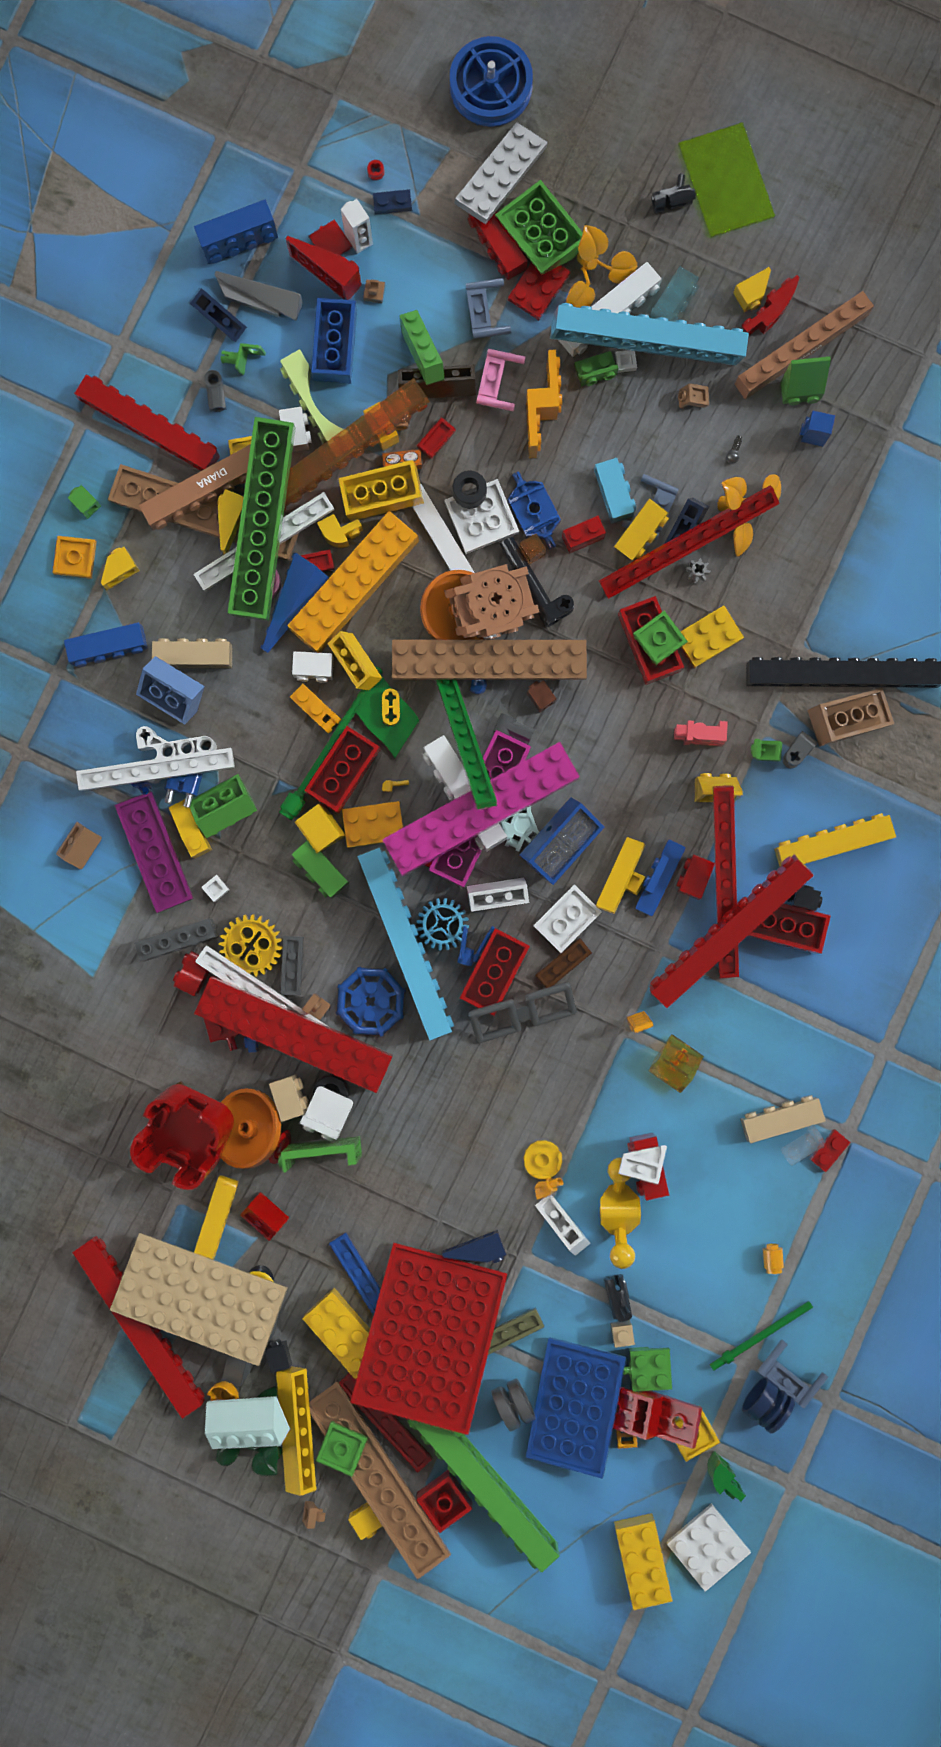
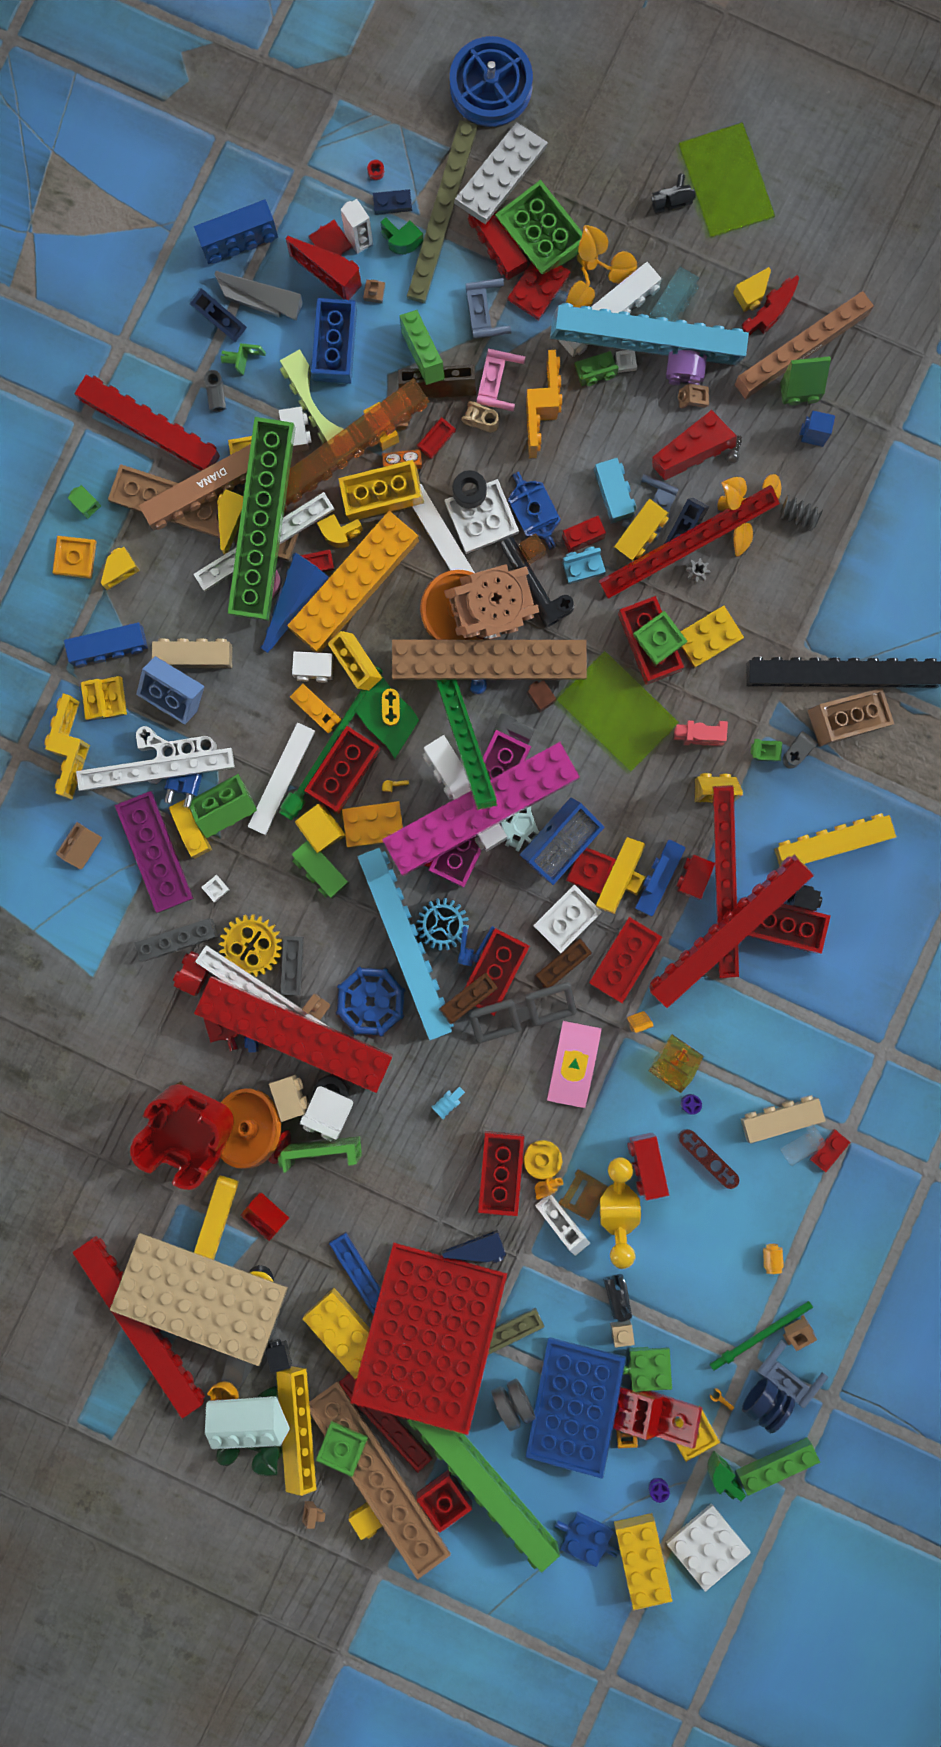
(62, 744): none -> yellow bracket
(103, 698): none -> yellow slope
(142, 787): clear blue pin -> none
(281, 778): none -> white tile
(403, 240): none -> green brick
(442, 211): none -> olive plate
(448, 1102): none -> medium azure hinge
(468, 998): none -> reddish brown tile
(478, 414): none -> tan piece
(497, 894): white brick -> none
(501, 1173): none -> red brick
(574, 1064): none -> bright pink slope
(583, 565): none -> medium azure bracket
(586, 1539): none -> blue plate
(589, 1197): none -> clear orange plate
(591, 870): none -> red plate
(618, 711): none -> clear neon green piece
(625, 960): none -> red plate
(643, 1164): white wing -> none
(662, 1493): none -> dark purple wheel
(686, 367): none -> medium lavender brick
(695, 1104): none -> dark purple wheel
(699, 442): none -> red wedge
(709, 1158): none -> clear red beam
(721, 1399): none -> light orange hand
(777, 1466): none -> bright green brick
(799, 1334): none -> medium nougat brick
(800, 513): none -> dark grey piece

